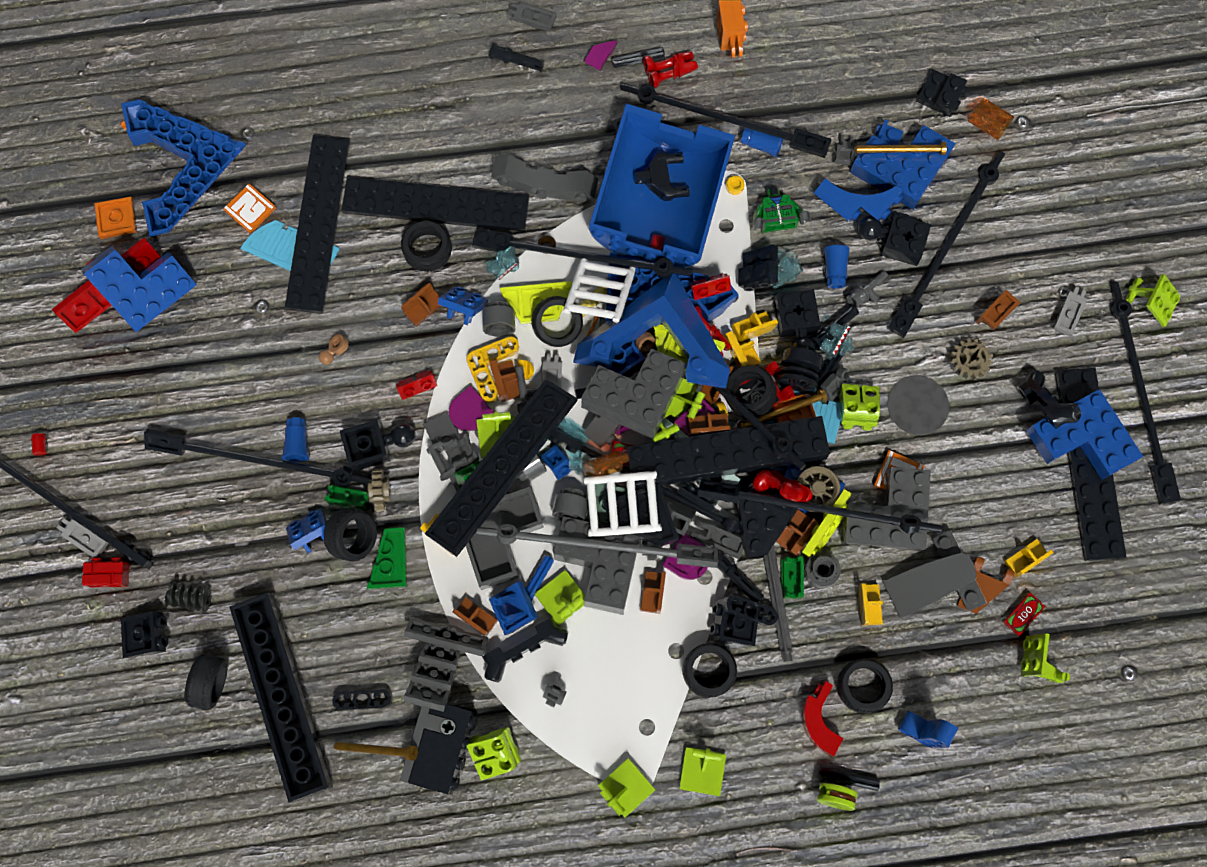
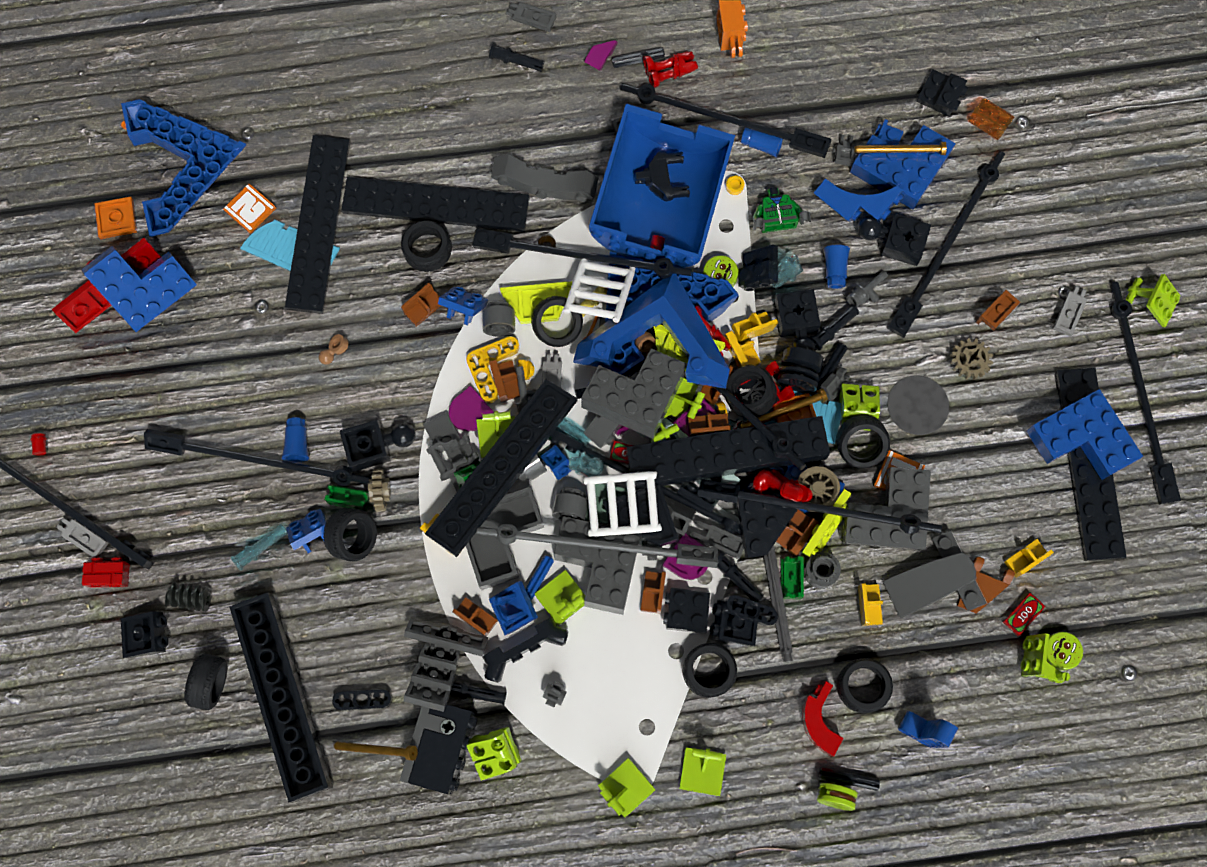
(251, 552): none -> clear light blue pin
(391, 562): green wing -> none
(423, 382): red hinge -> none
(466, 690): none -> black pin
(503, 264): clear light blue hips -> none
(605, 464): clear orange bracket -> none
(687, 610): none -> black plate
(717, 284): red hinge -> none
(721, 268): none -> lime head
(833, 348): clear light blue hips -> none
(869, 458): none -> black tyre
(1055, 412): black plate -> none
(1064, 651): none -> lime head

